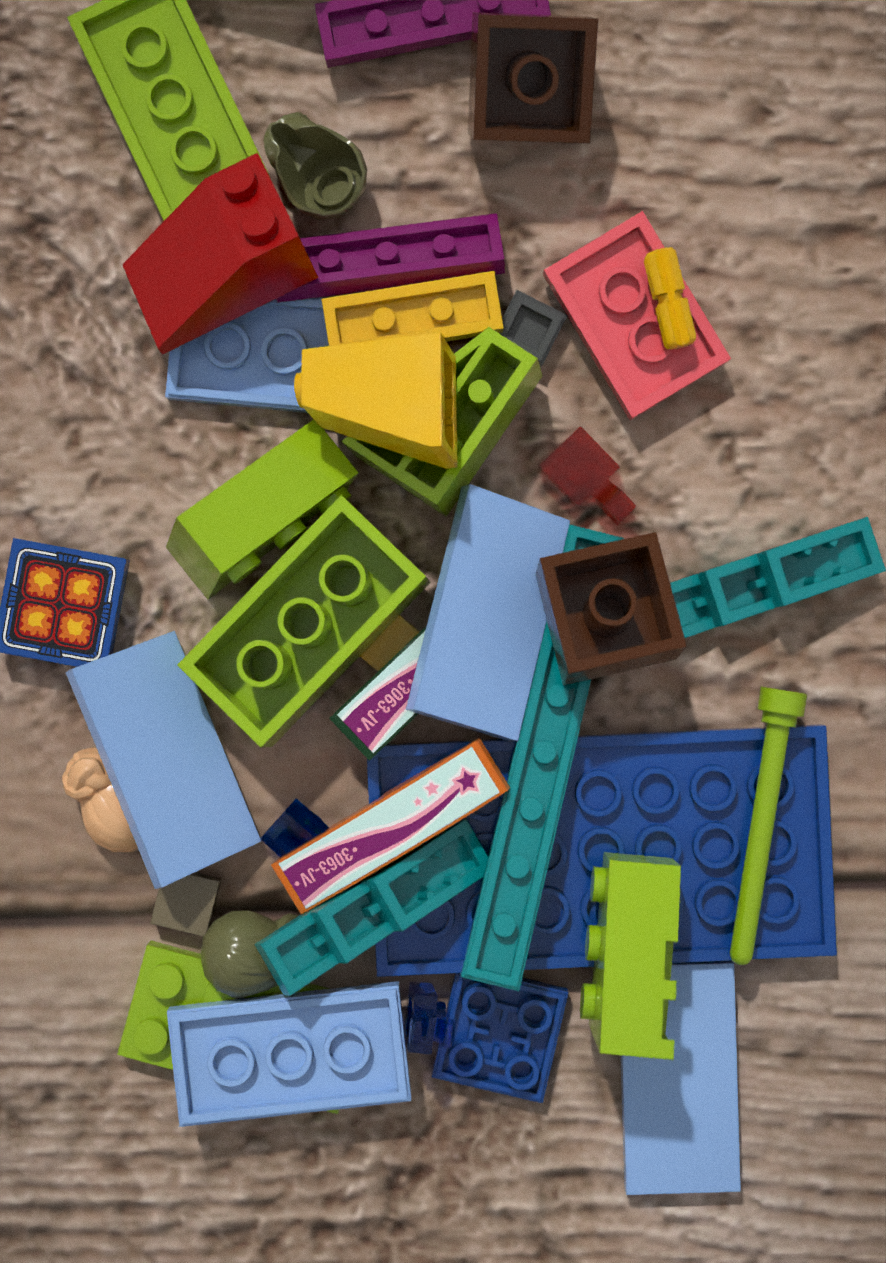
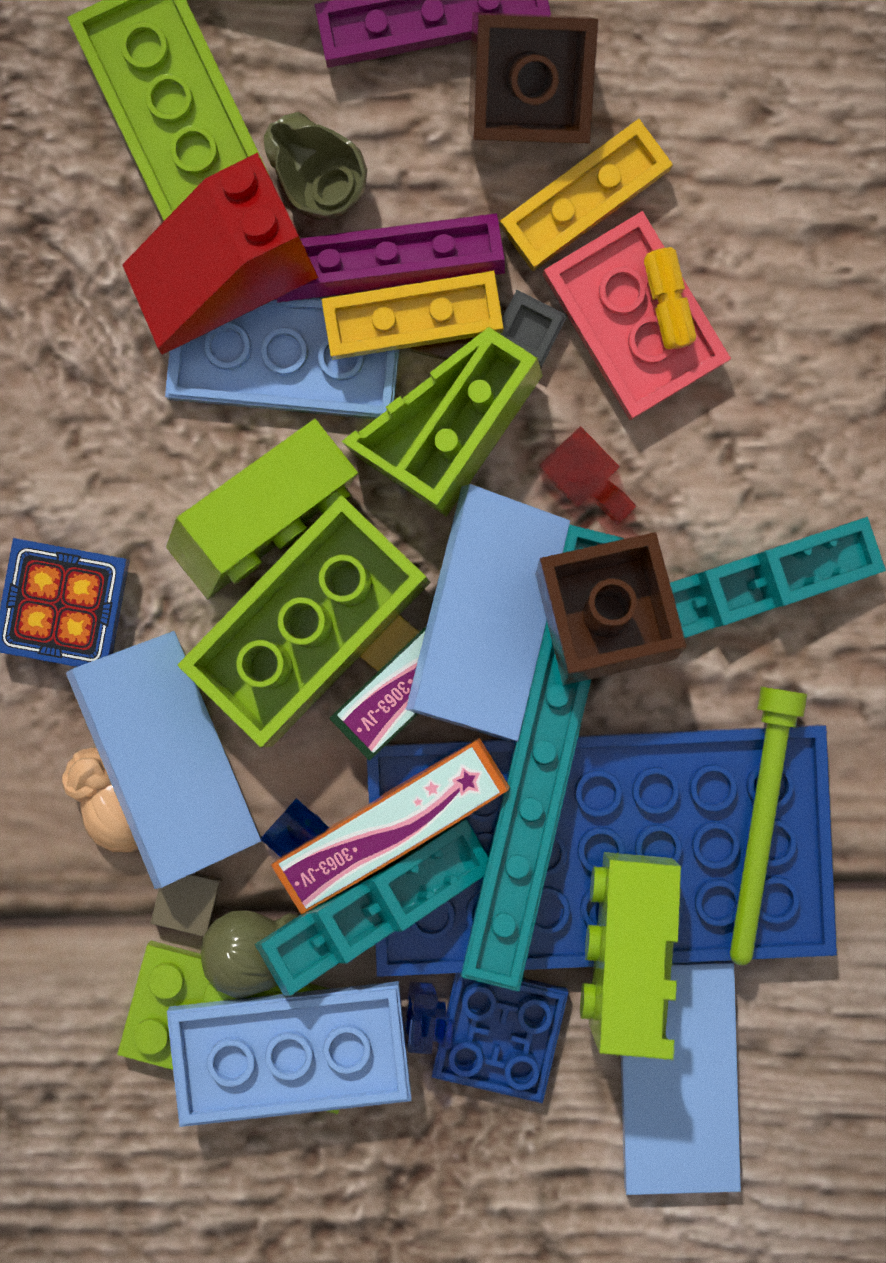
(386, 394): yellow slope -> none
(585, 195): none -> yellow plate

